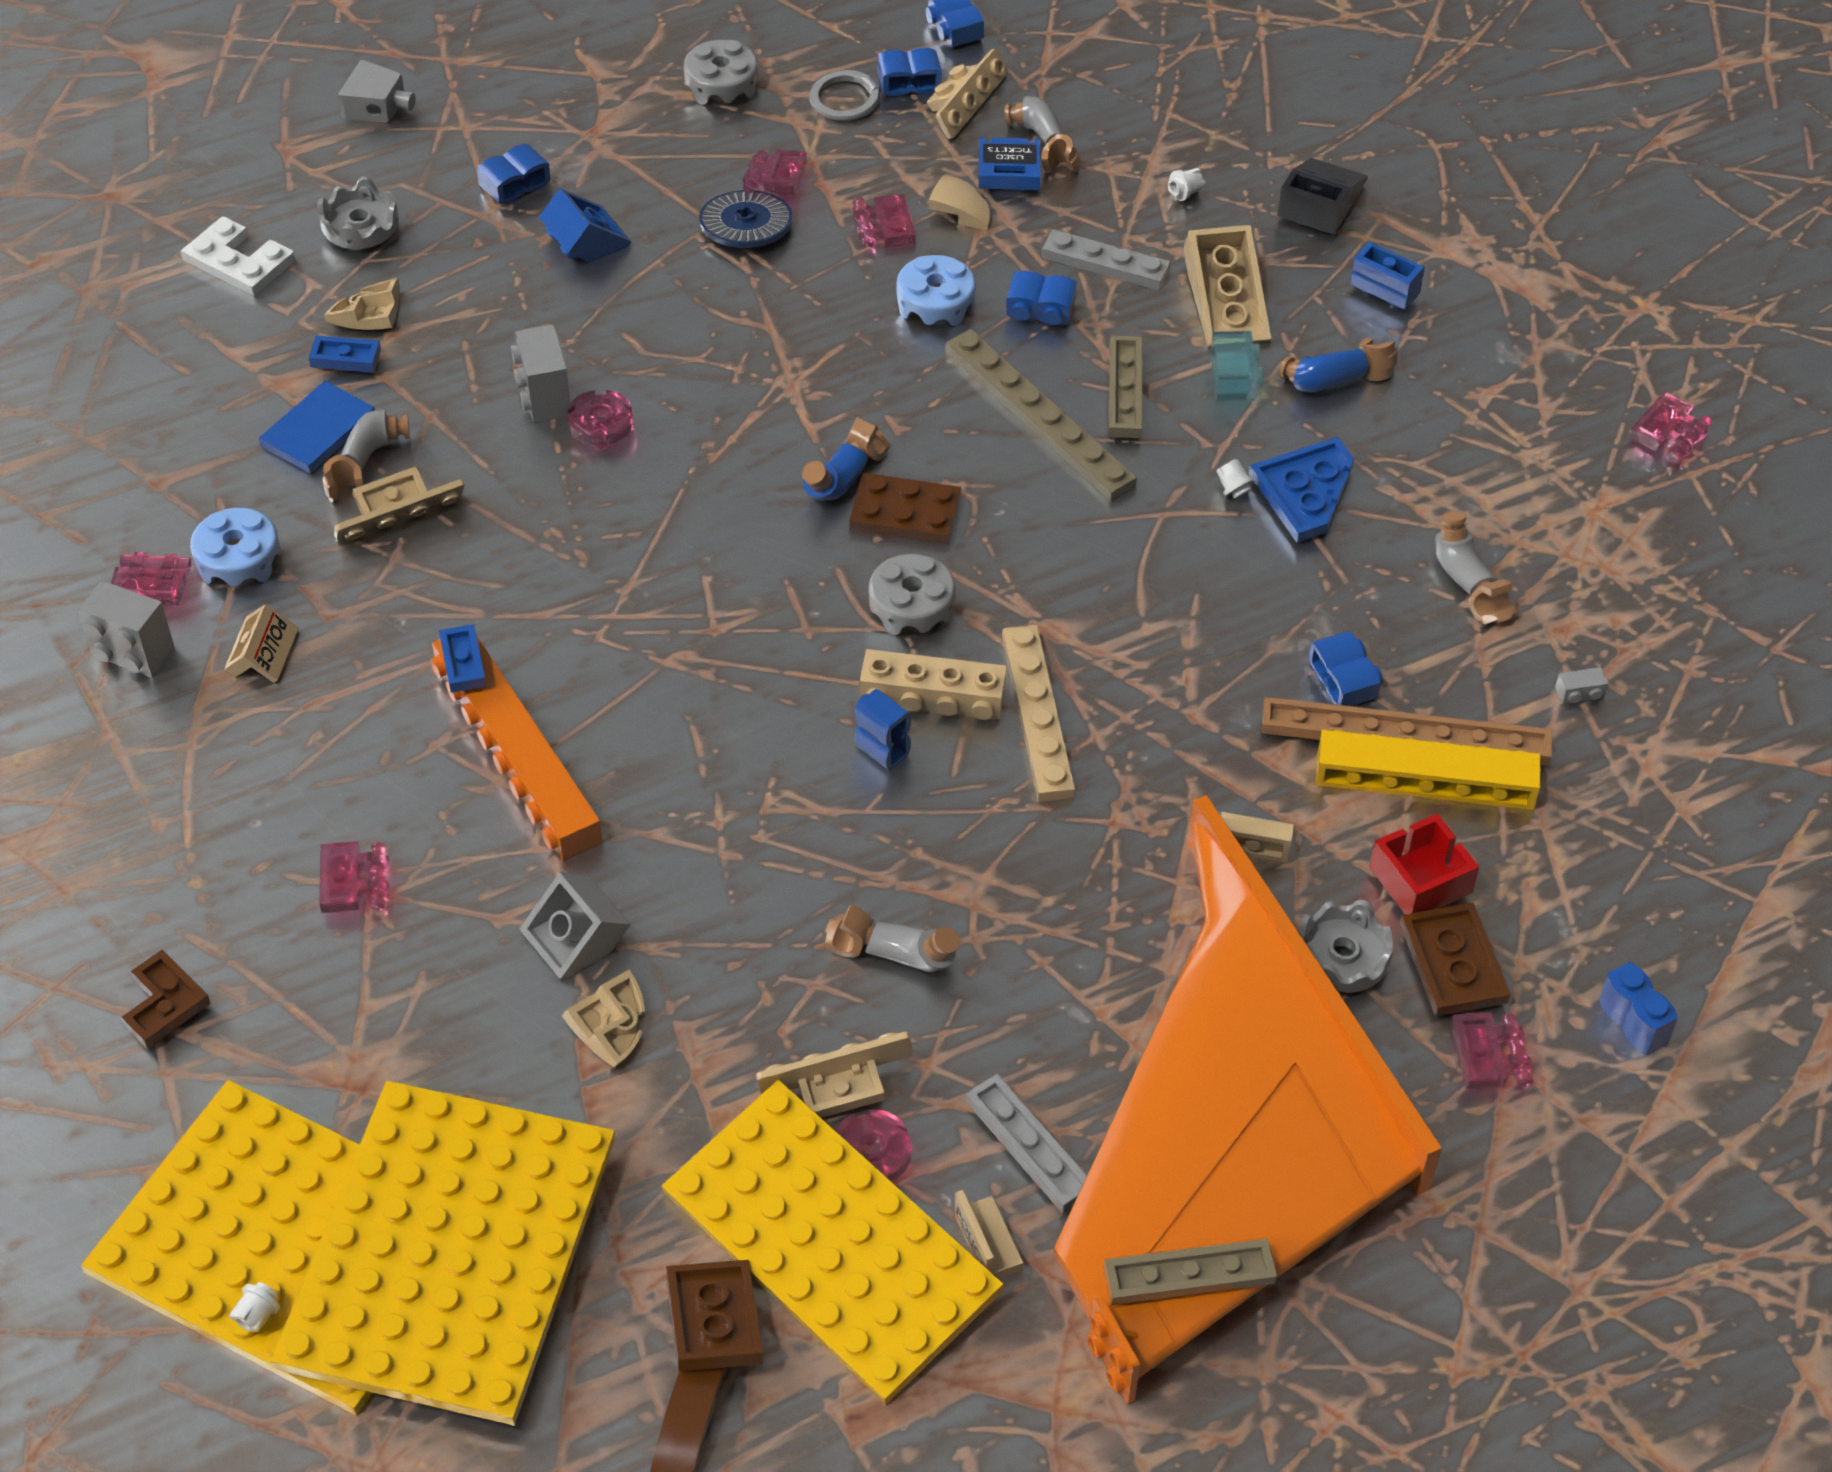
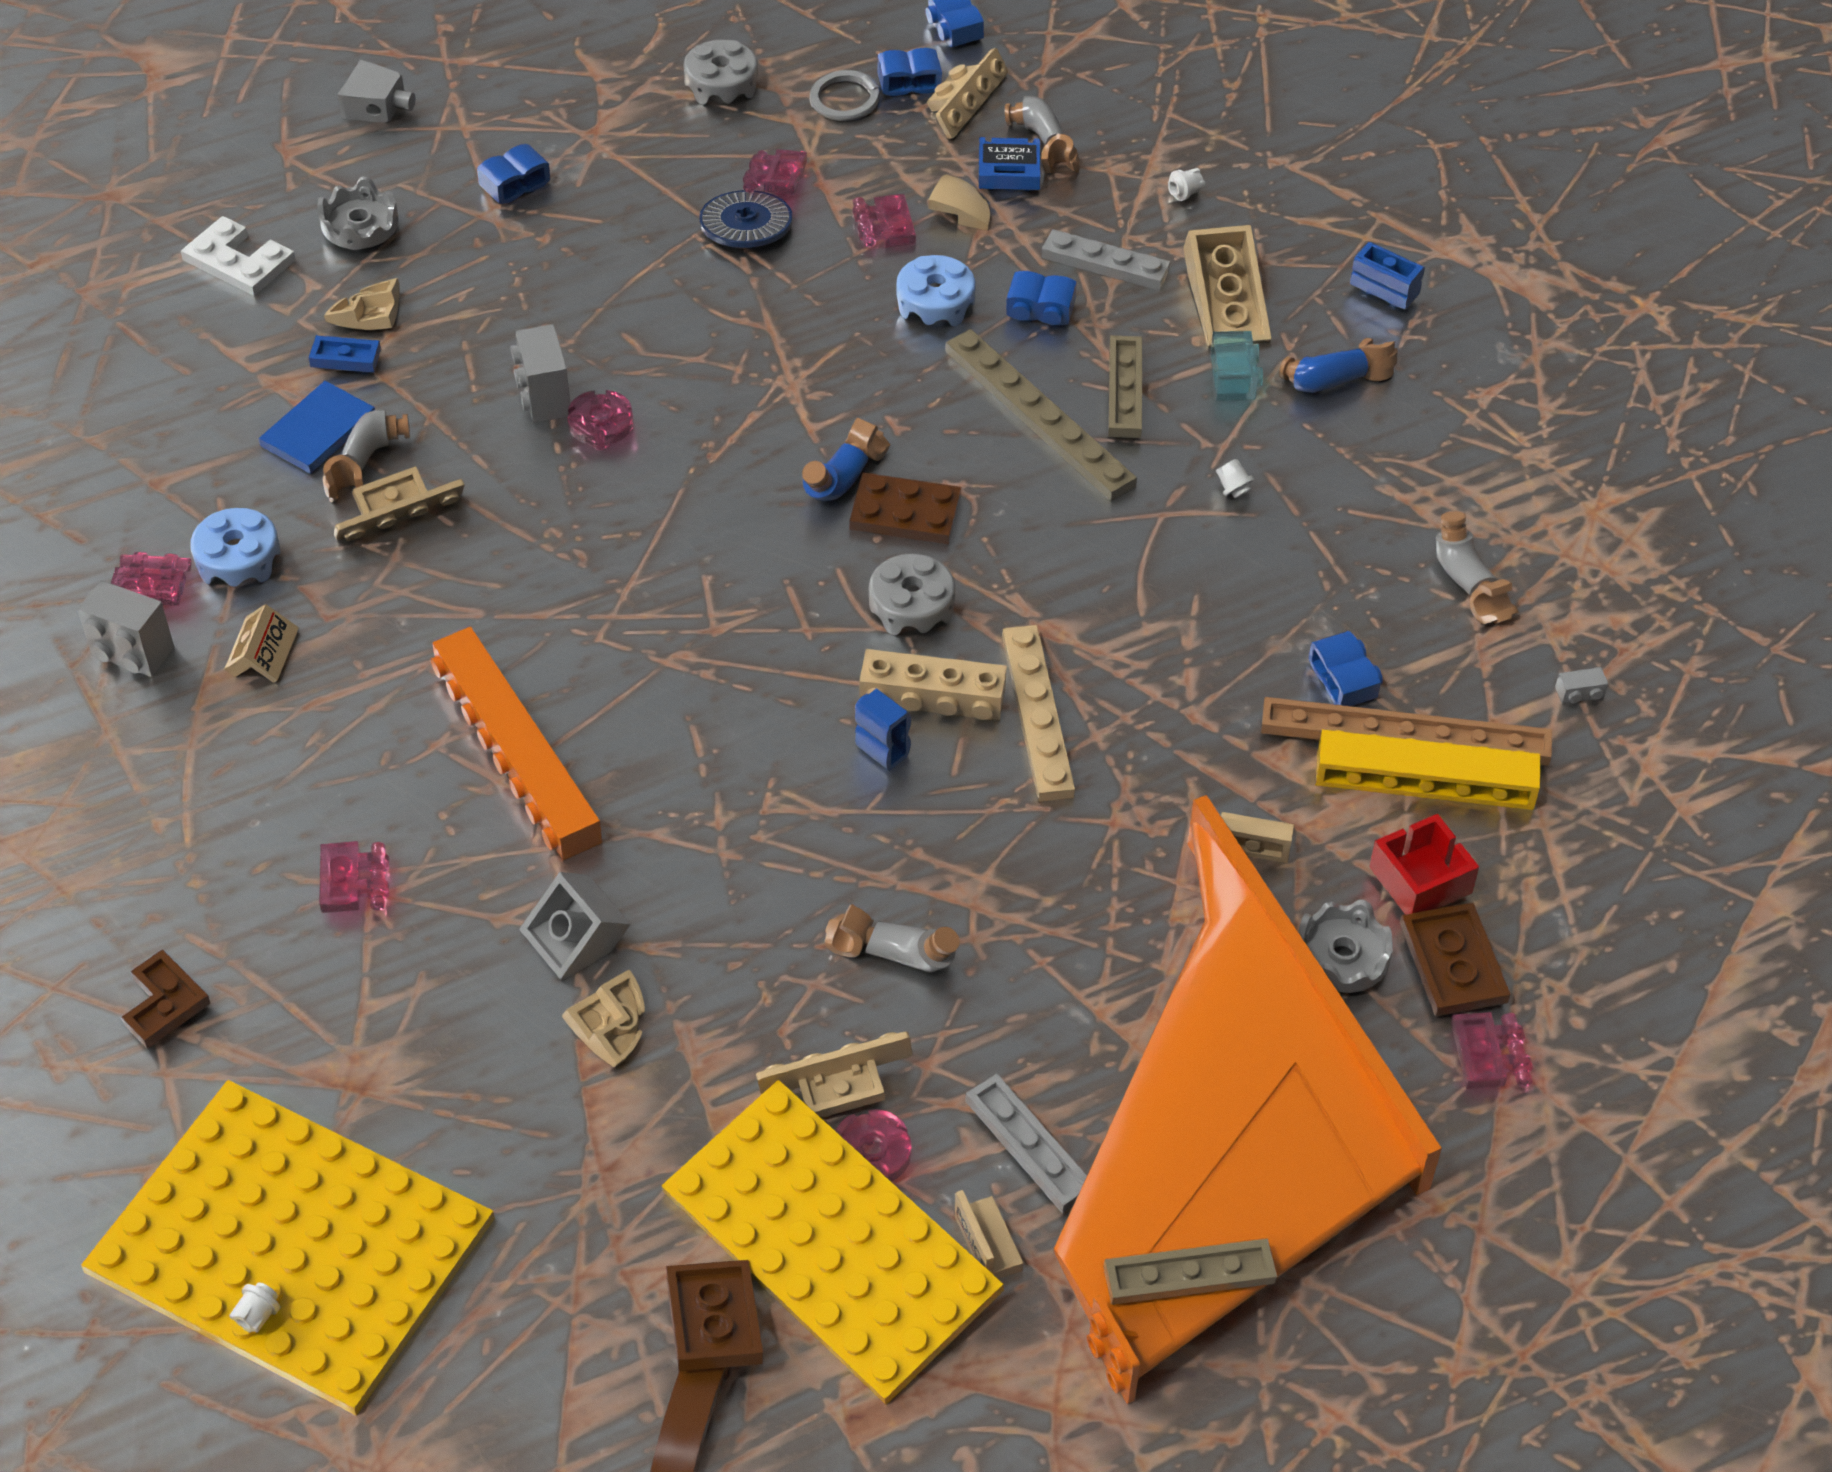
(446, 1252): yellow plate -> none
(462, 658): blue plate -> none
(582, 227): blue slope -> none
(1305, 485): blue plate -> none
(1319, 194): black slope -> none
(1643, 1013): blue brick -> none
(1661, 422): clear pink plate -> none

